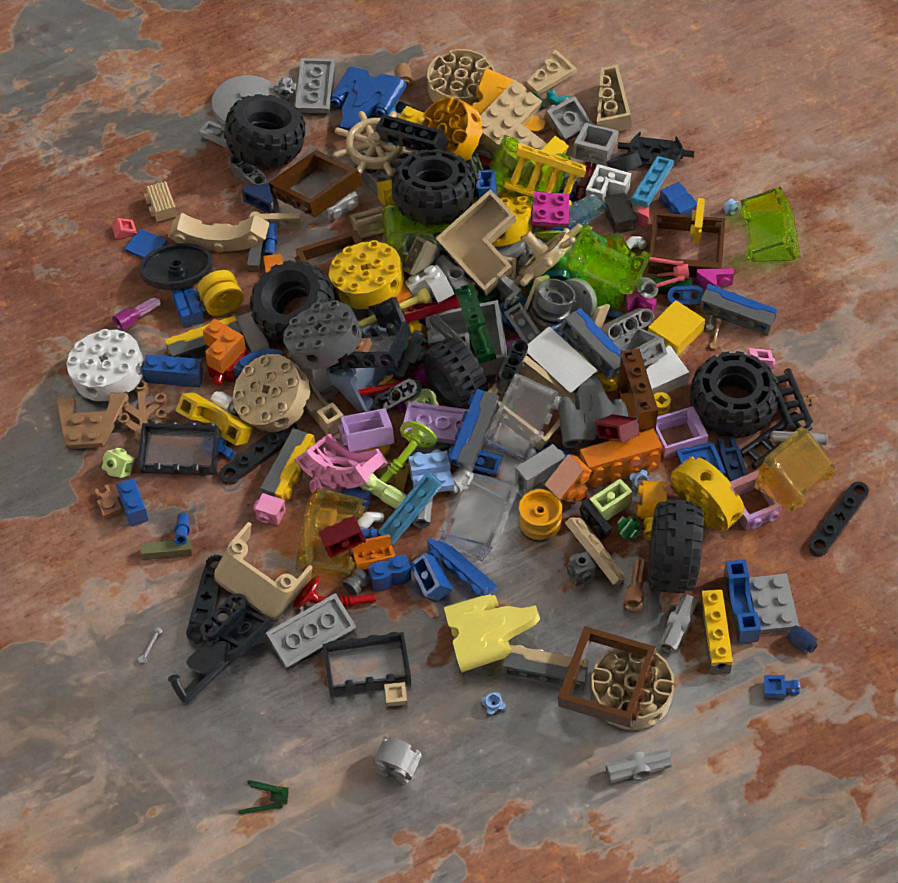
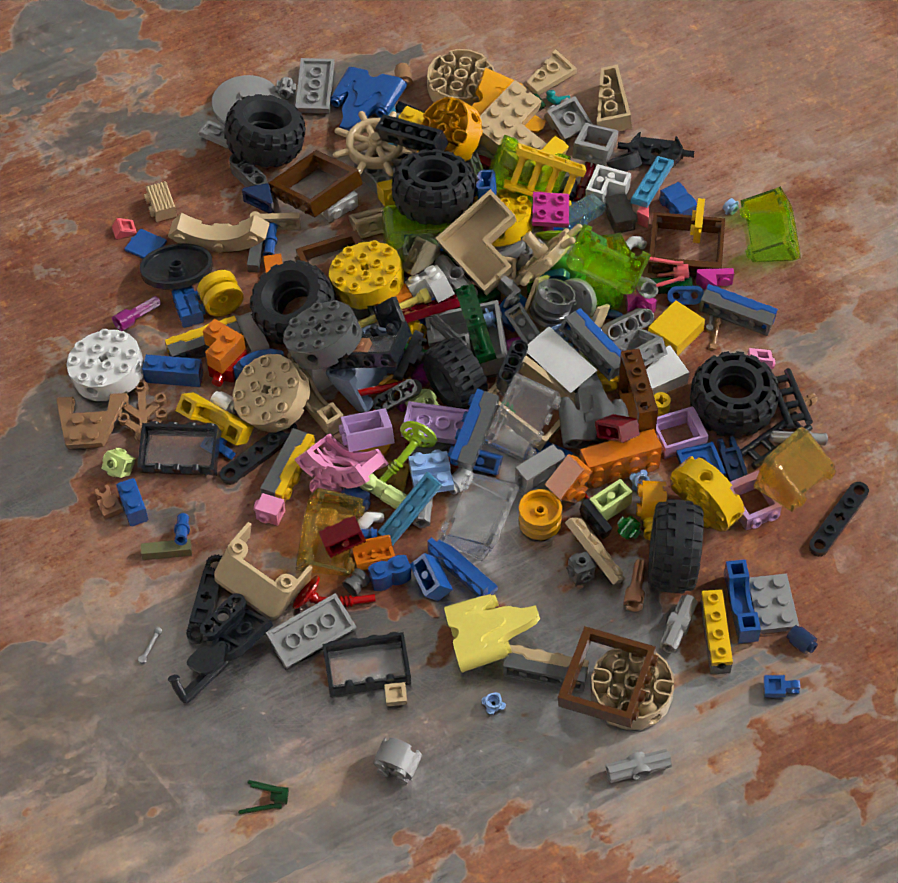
(490, 318): none -> light blue plate

